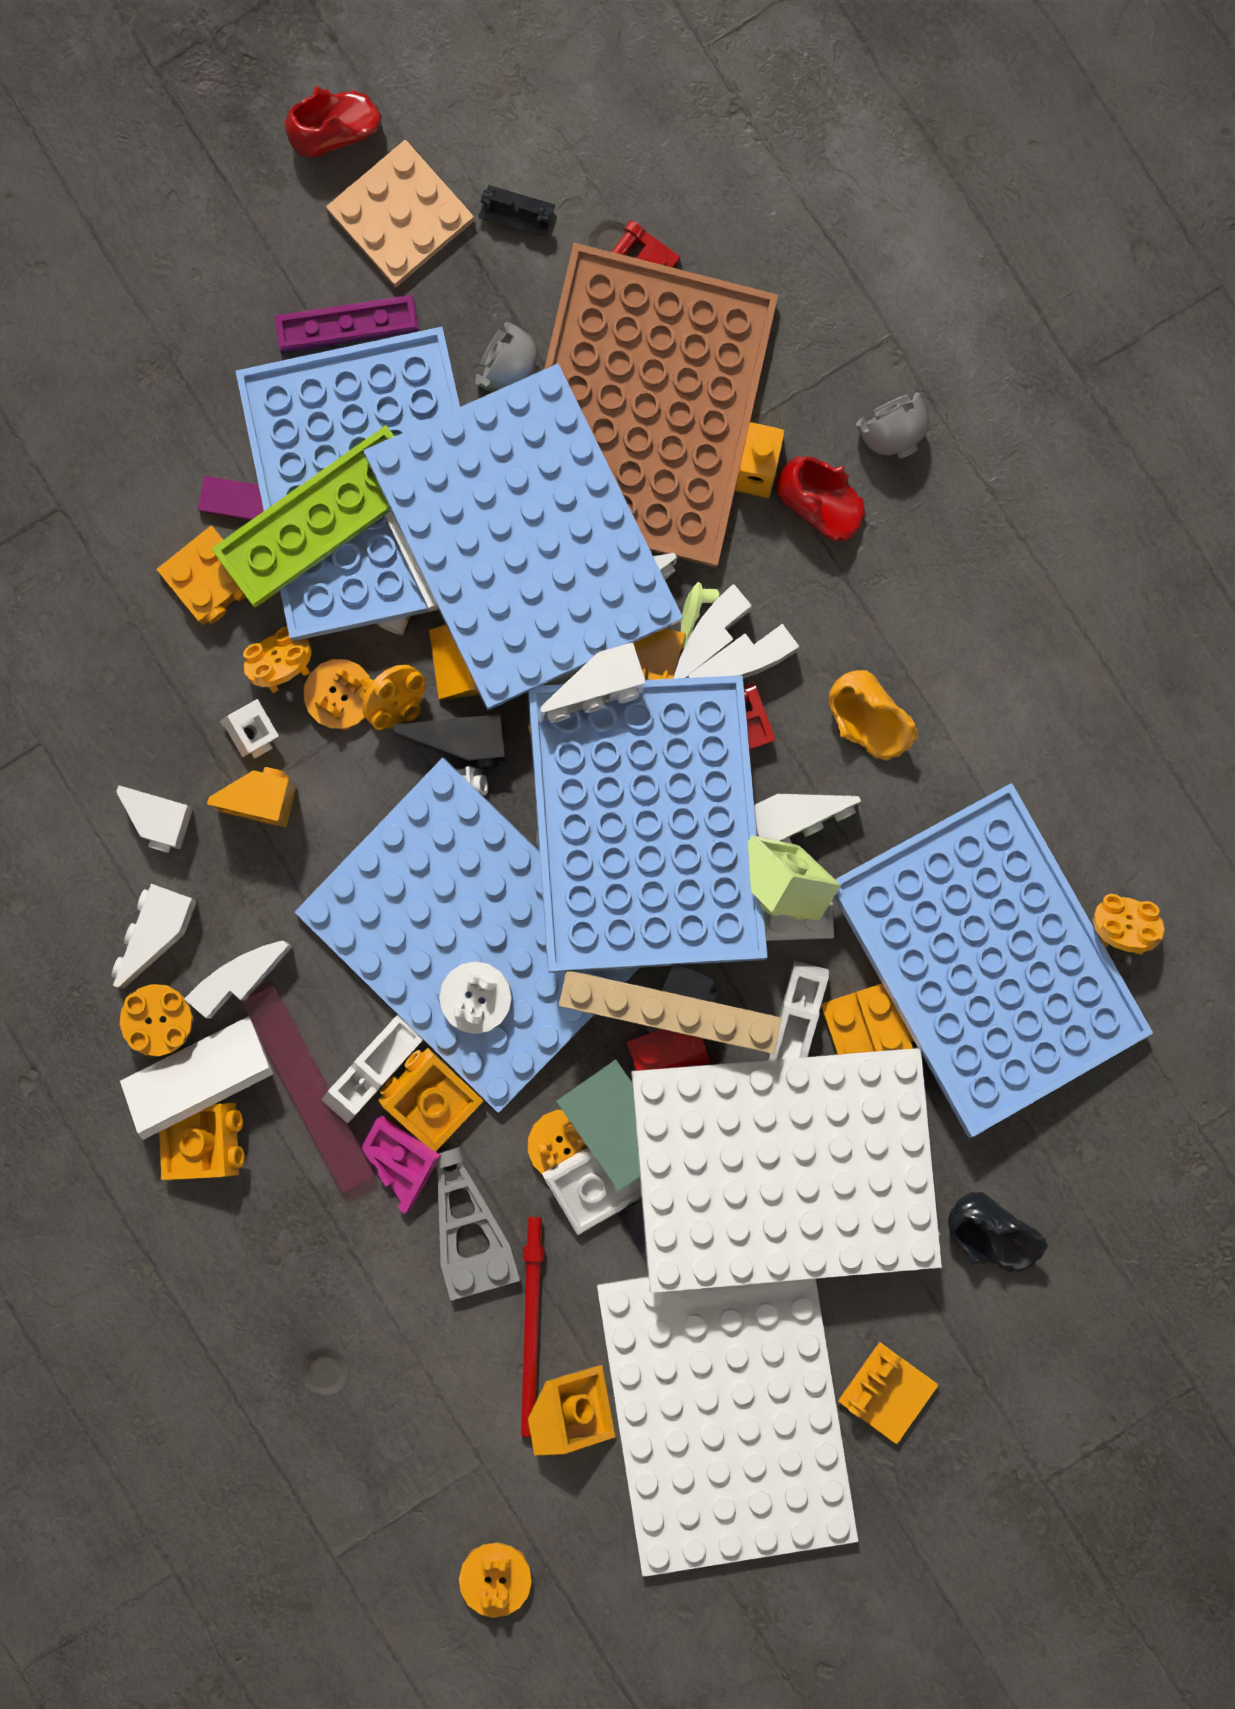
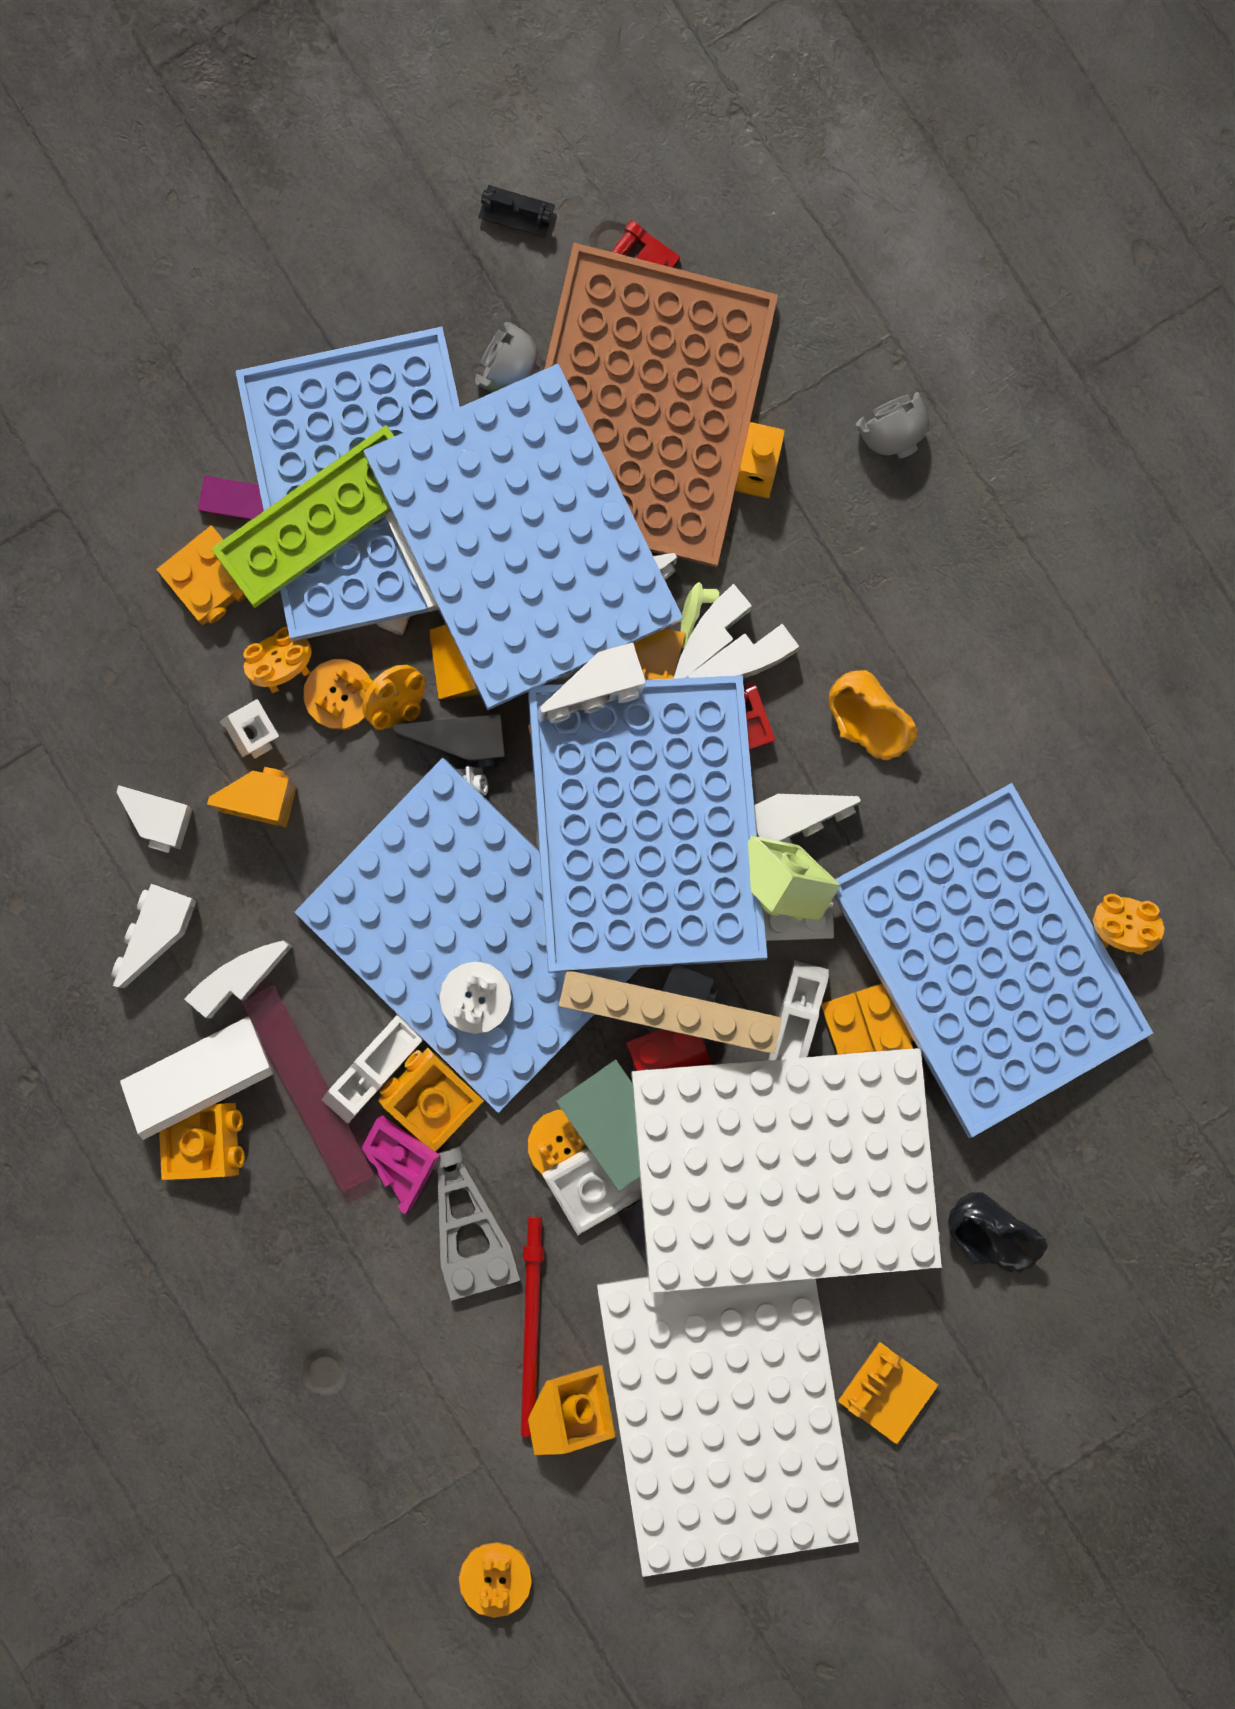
(157, 1037): light orange plate -> none
(330, 121): red piece -> none
(346, 323): magenta tile -> none
(400, 213): light nougat plate -> none
(821, 497): red piece -> none

